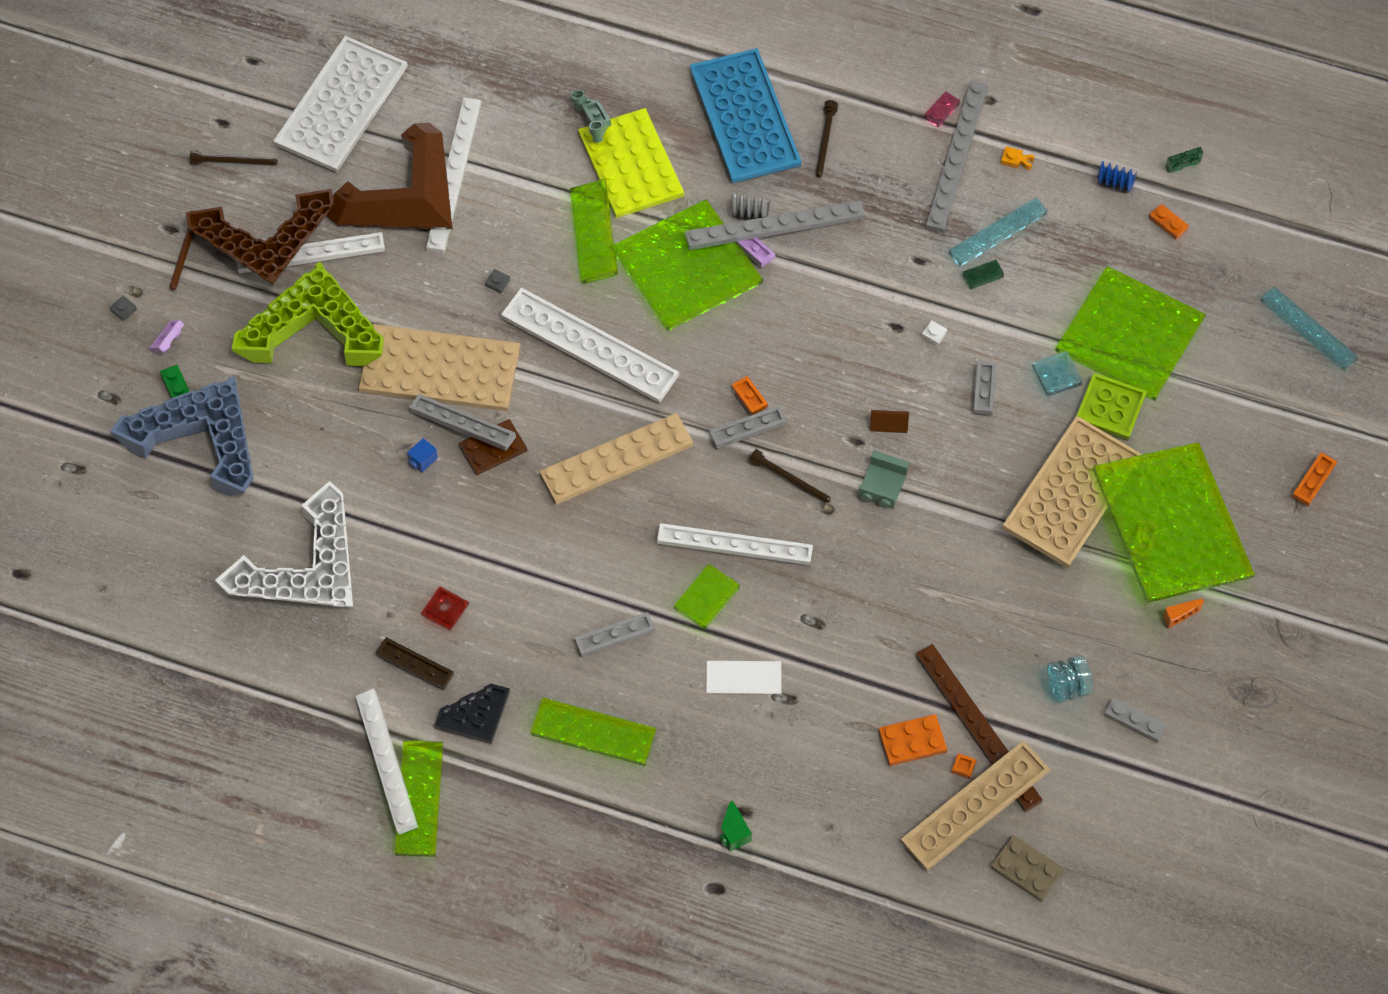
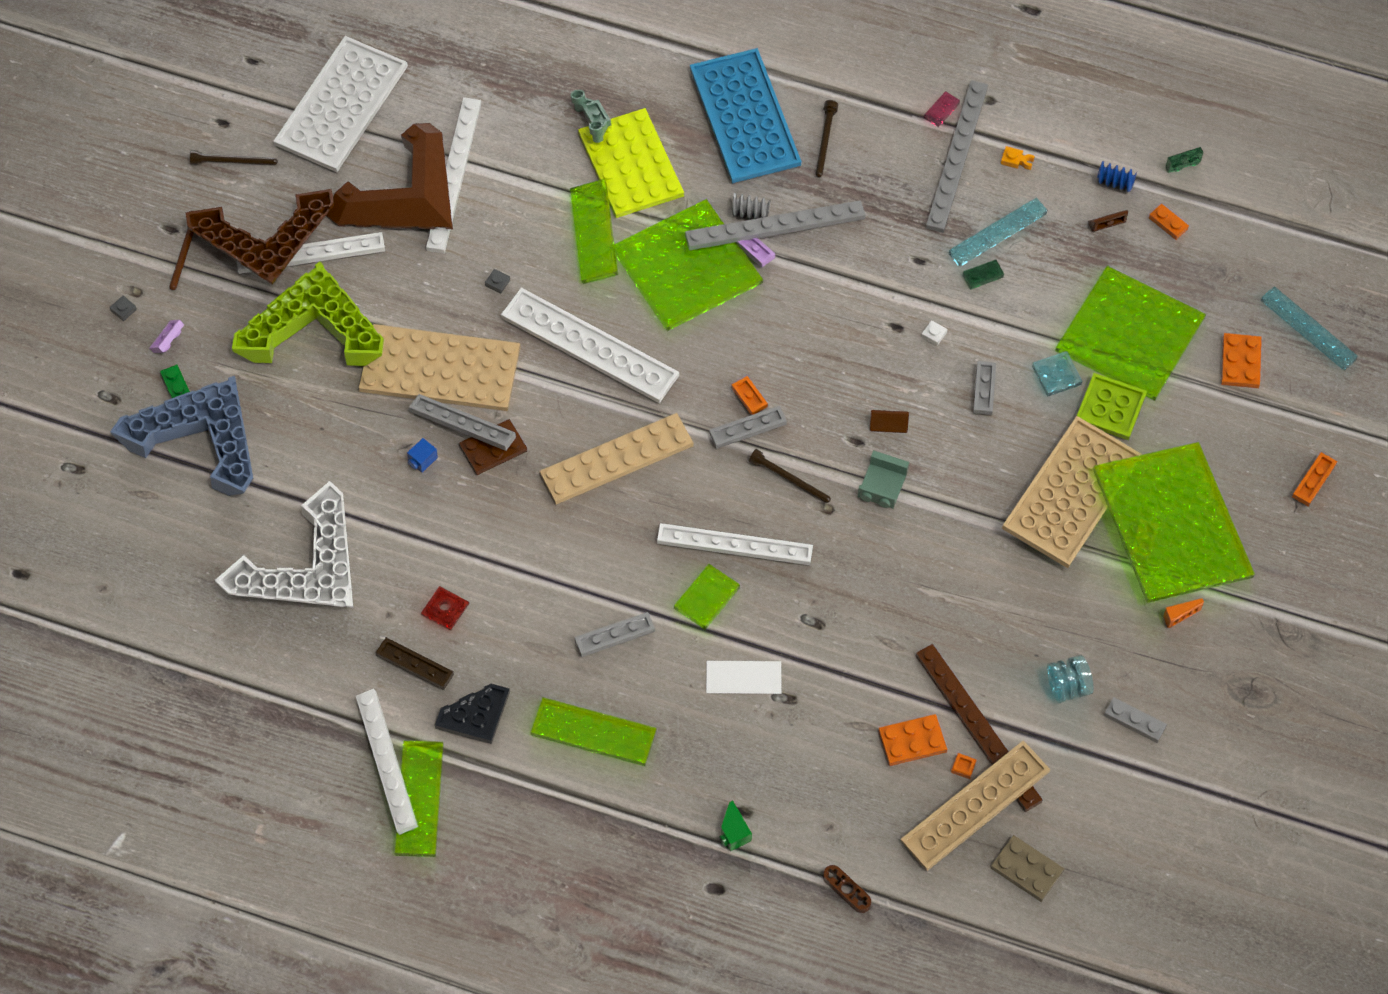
(832, 882): none -> reddish brown beam
(1108, 220): none -> reddish brown slope
(1241, 360): none -> orange plate

